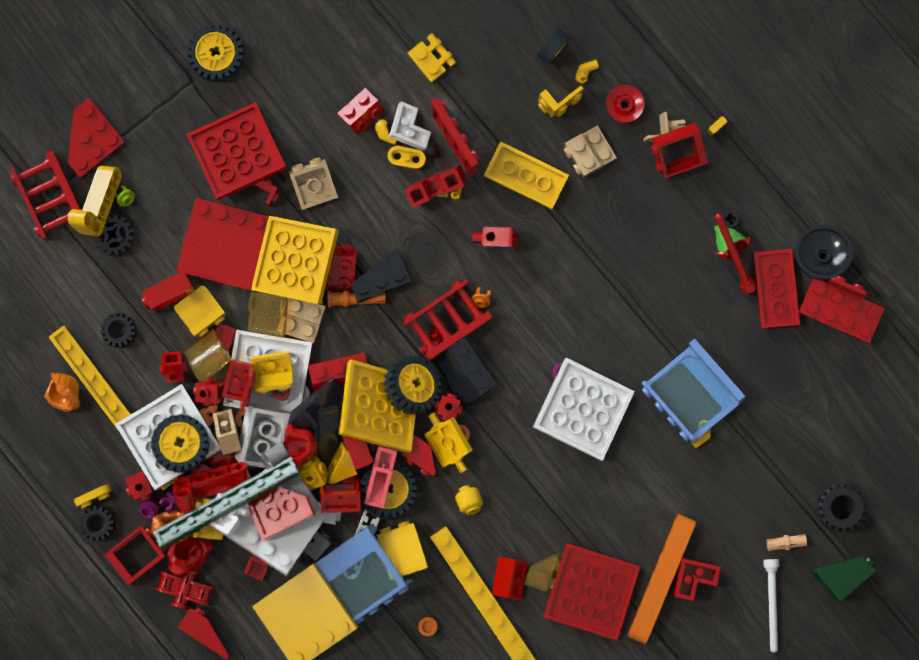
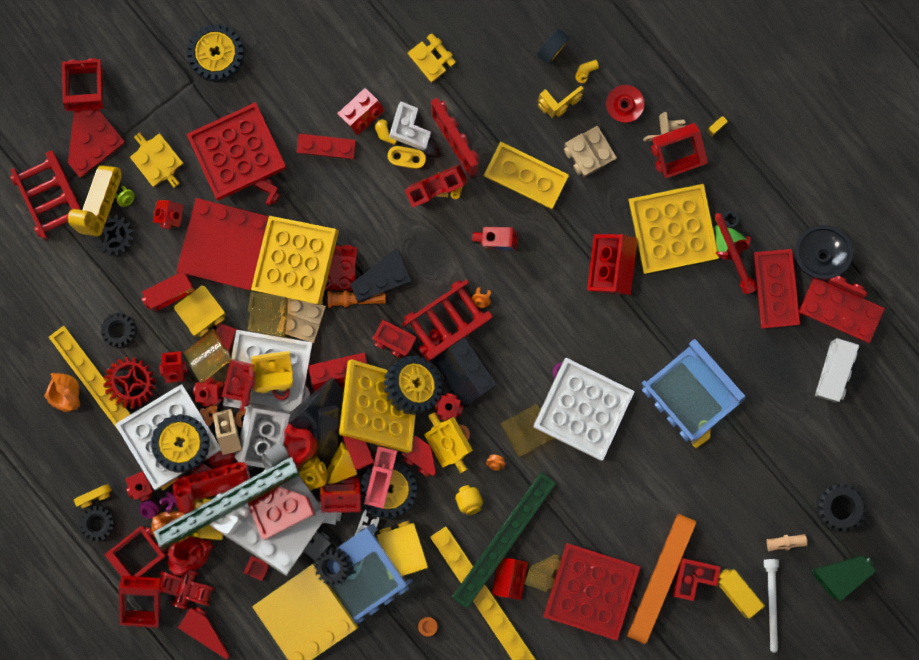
(87, 101): none -> red window
(136, 383): none -> red gear
(139, 586): none -> red window
(156, 160): none -> yellow plate
(168, 214): none -> red brick
(313, 183): tan plate -> none
(323, 571): none -> black tyre
(326, 146): none -> red plate
(394, 339): none -> red bracket
(495, 462): none -> orange plate
(503, 540): none -> dark green tile
(521, 431): none -> clear yellow slope
(612, 264): none -> red slope
(673, 228): none -> yellow plate
(739, 593): none -> yellow window
(836, 370): none -> white wedge

